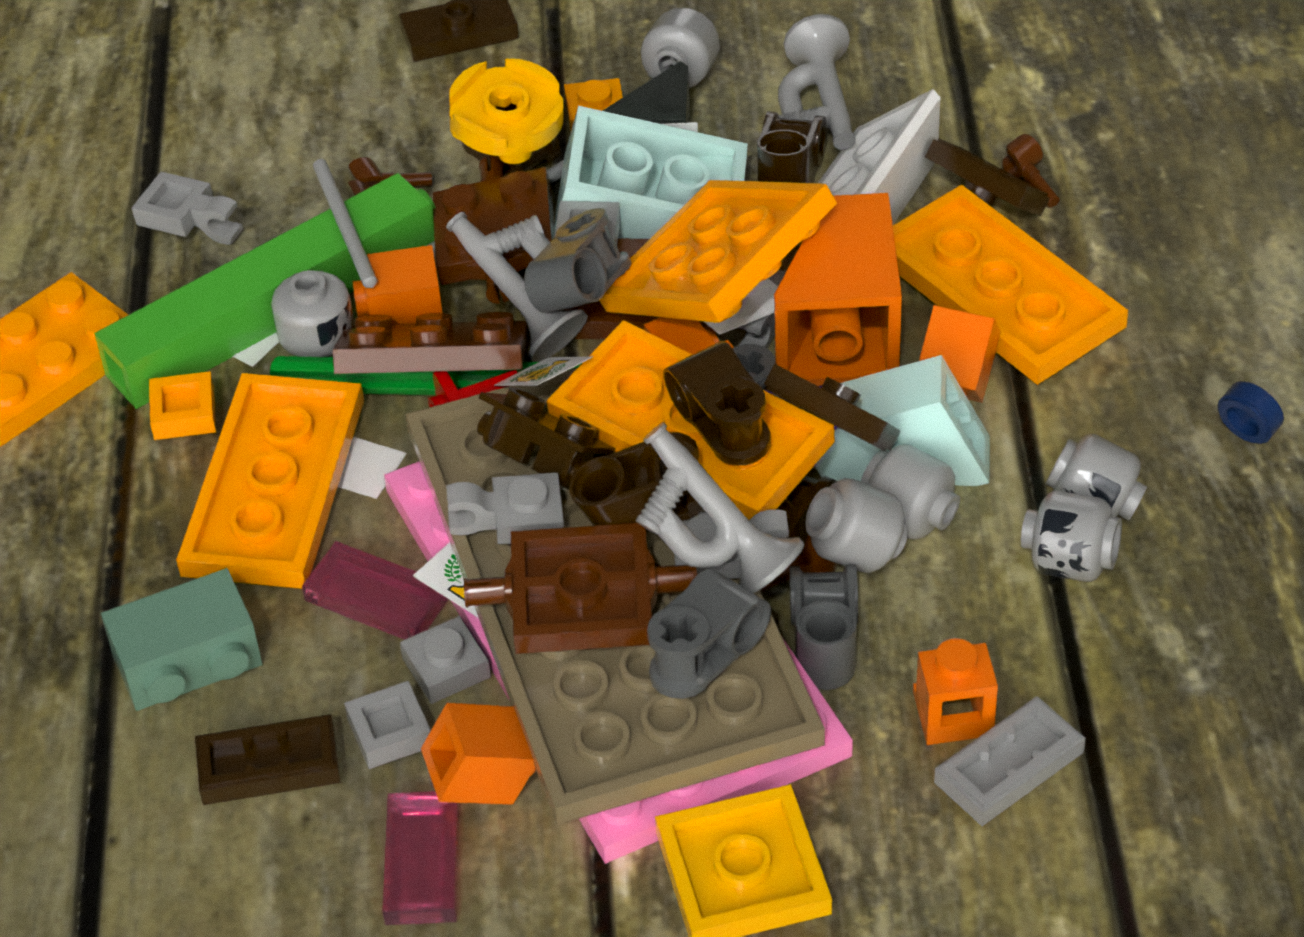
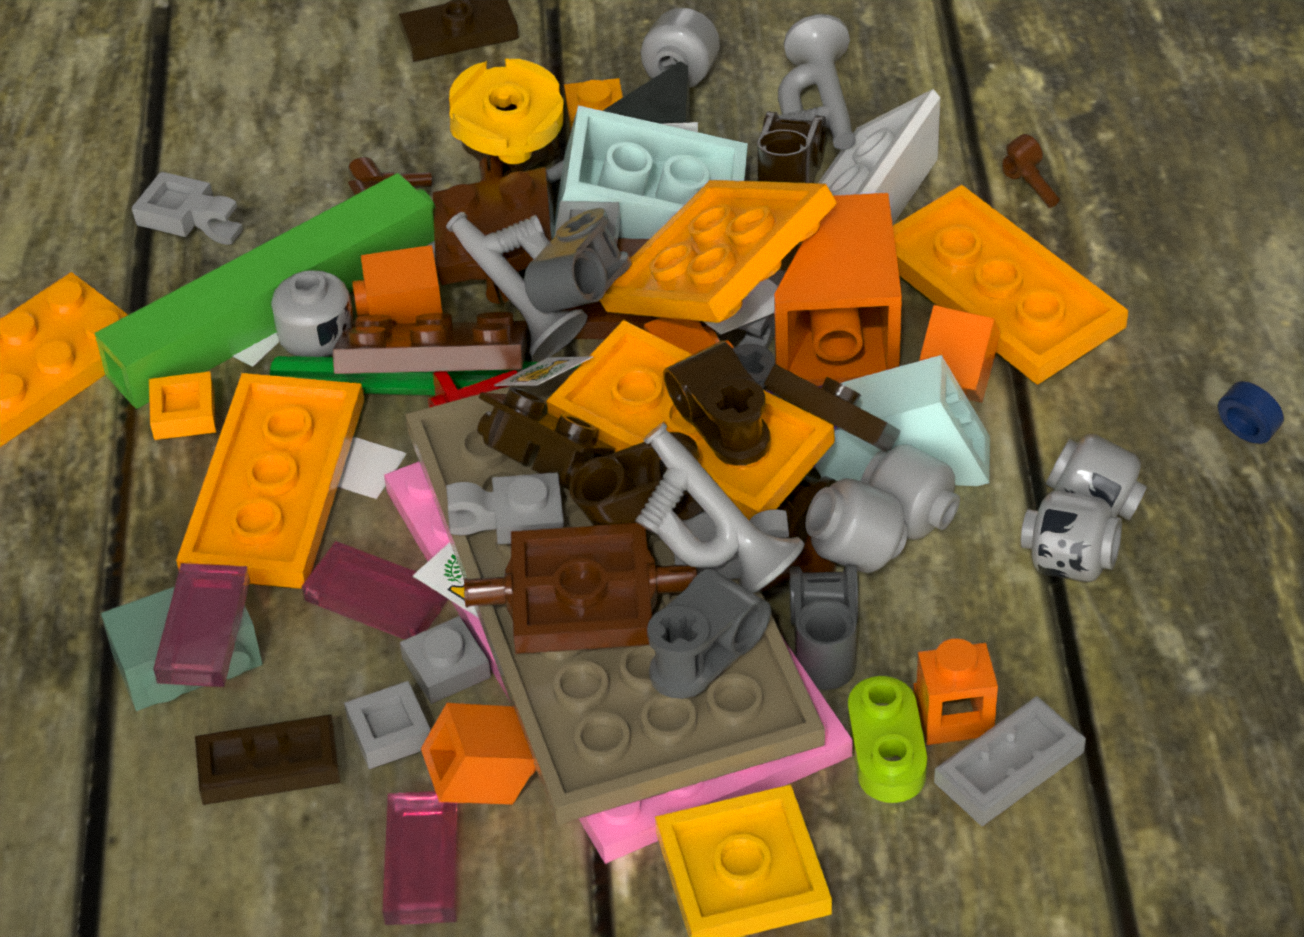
(202, 625): none -> clear pink tile
(345, 223): light grey axle -> none
(886, 733): none -> lime plate
(987, 179): dark brown plate -> none

